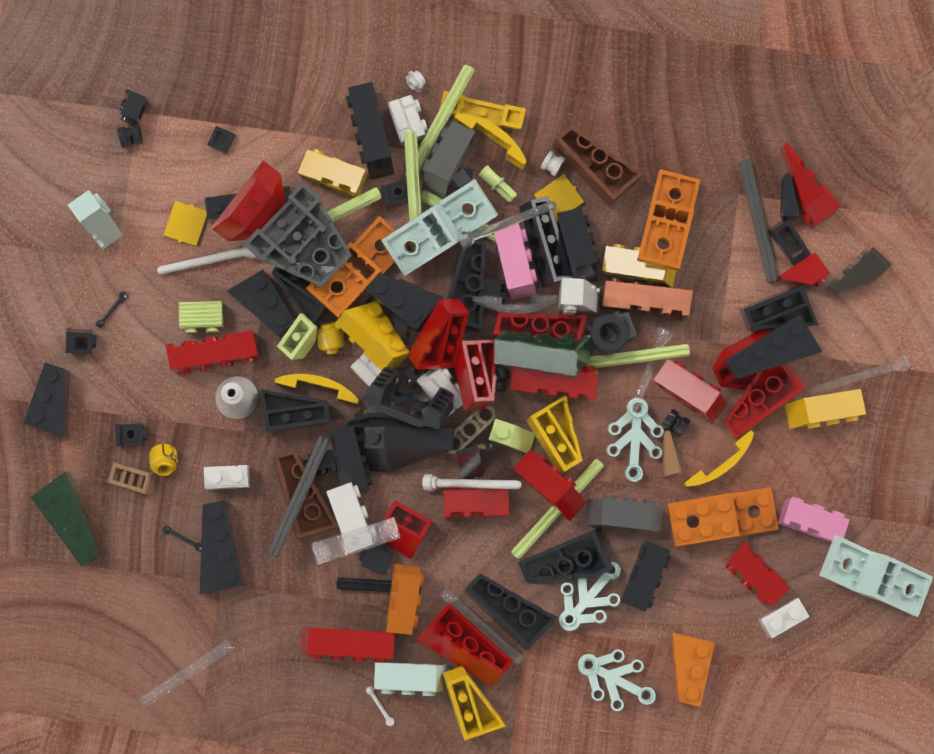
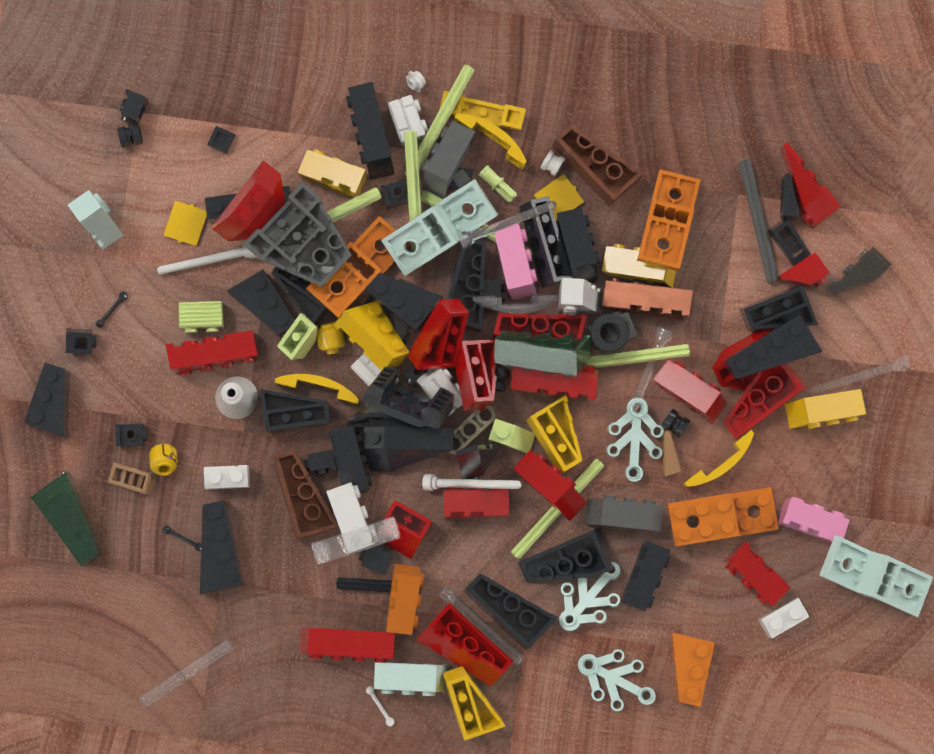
(299, 496): dark grey axle -> none

